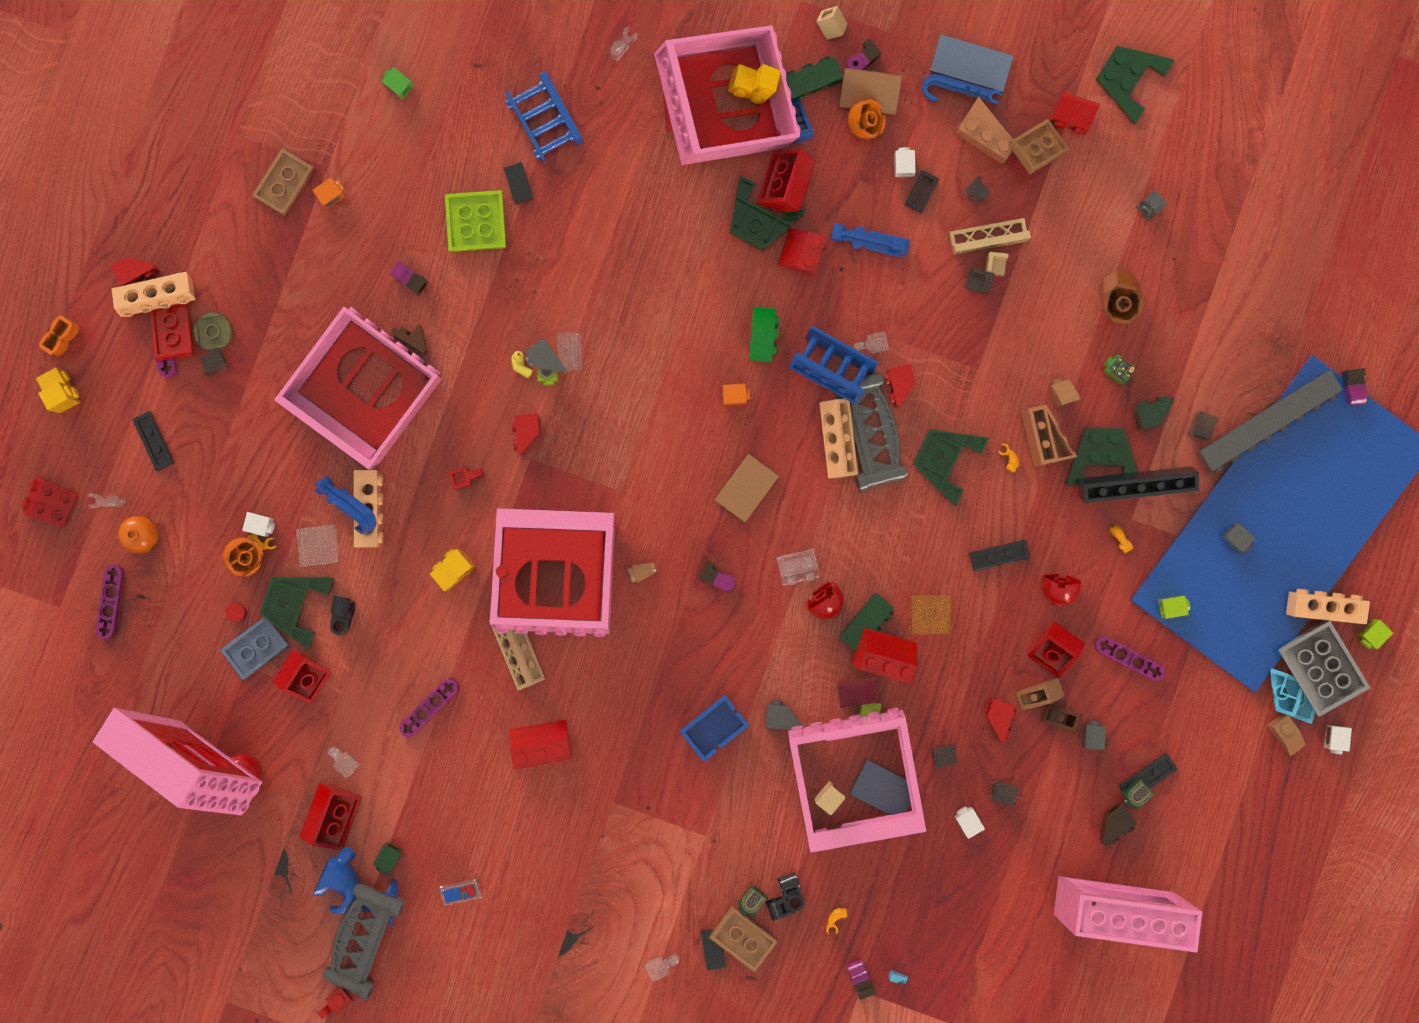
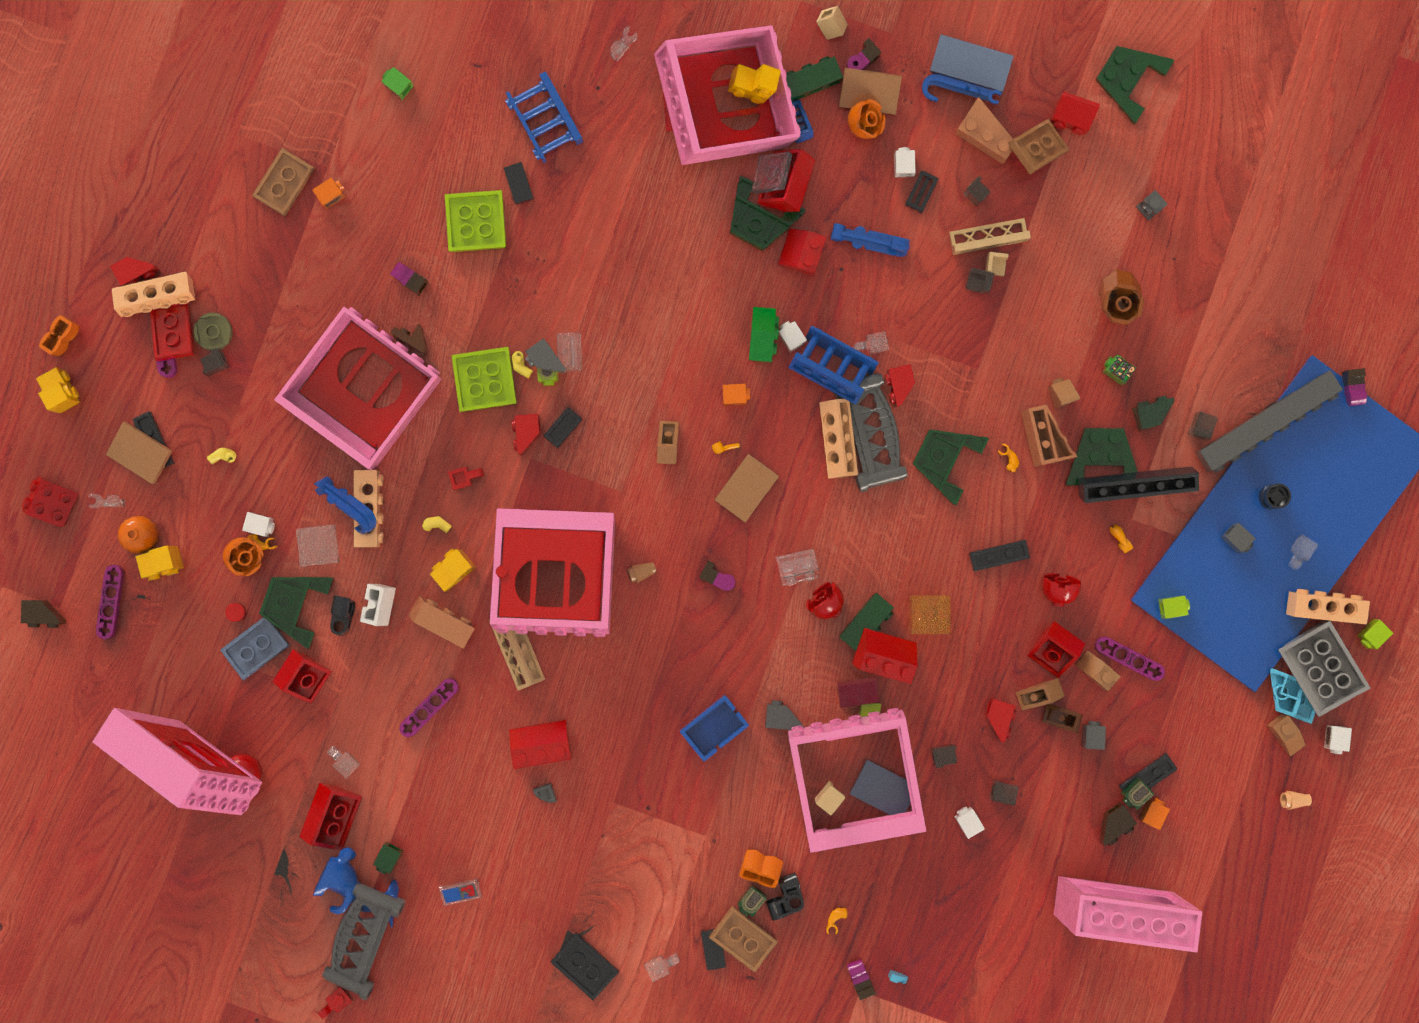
(40, 612): none -> dark brown slope
(139, 452): none -> medium nougat tile
(159, 562): none -> yellow brick
(222, 453): none -> light yellow arm
(379, 604): none -> white brick
(436, 522): none -> light yellow arm
(441, 621): none -> nougat wedge
(484, 379): none -> lime plate
(545, 793): none -> dark grey tile
(563, 427): none -> black tile
(584, 966): none -> black tile
(667, 442): none -> medium nougat slope
(719, 448): none -> light orange hand
(761, 868): none -> orange brick
(772, 172): none -> clear tile
(791, 336): none -> white brick
(1097, 670): none -> medium nougat slope
(1154, 813): none -> orange brick
(1274, 496): none -> black wheel
(1293, 800): none -> light nougat cone
(1303, 550): none -> clear plate

